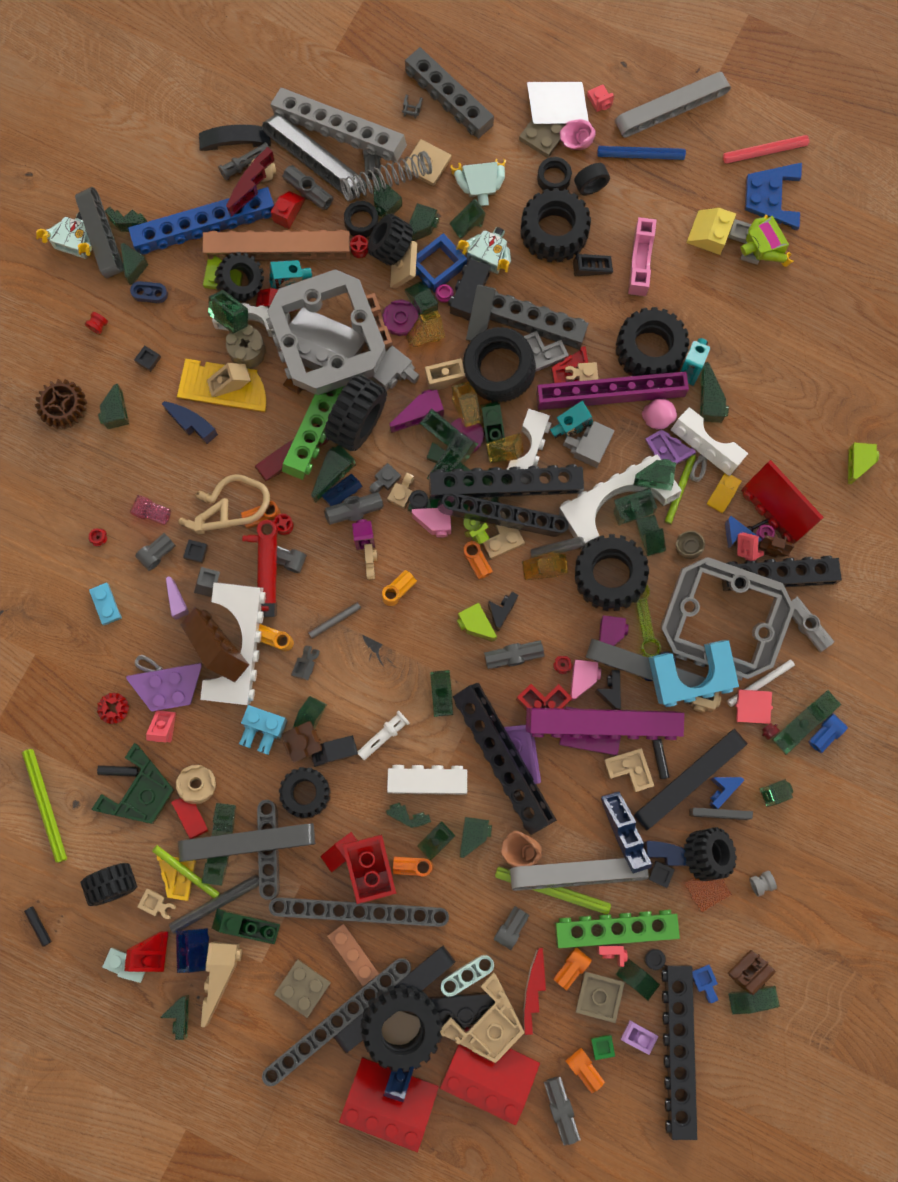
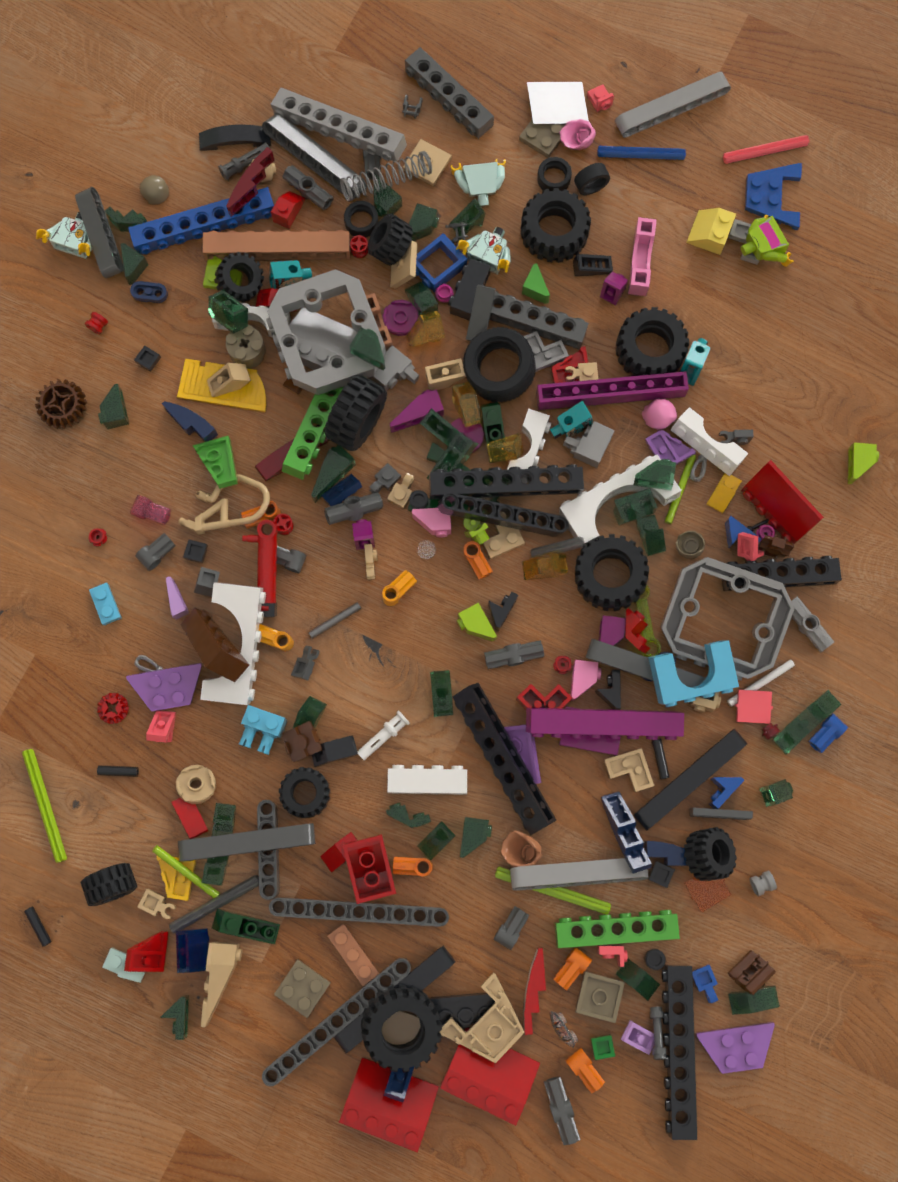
(146, 794): dark green wing -> none
(154, 189): none -> dark tan hair
(219, 460): none -> bright green wing
(368, 348): none -> clear green slope
(426, 549): none -> clear plate
(457, 225): none -> dark grey piece
(462, 984): light aqua beam -> none
(535, 286): none -> bright green slope
(558, 1022): none -> clear dish
(613, 287): none -> magenta slope
(634, 626): none -> red slope
(658, 1052): none -> dark grey bar
(712, 400): clear green slope -> none
(738, 1047): none -> medium lavender wing
(740, 437): none -> dark grey plate

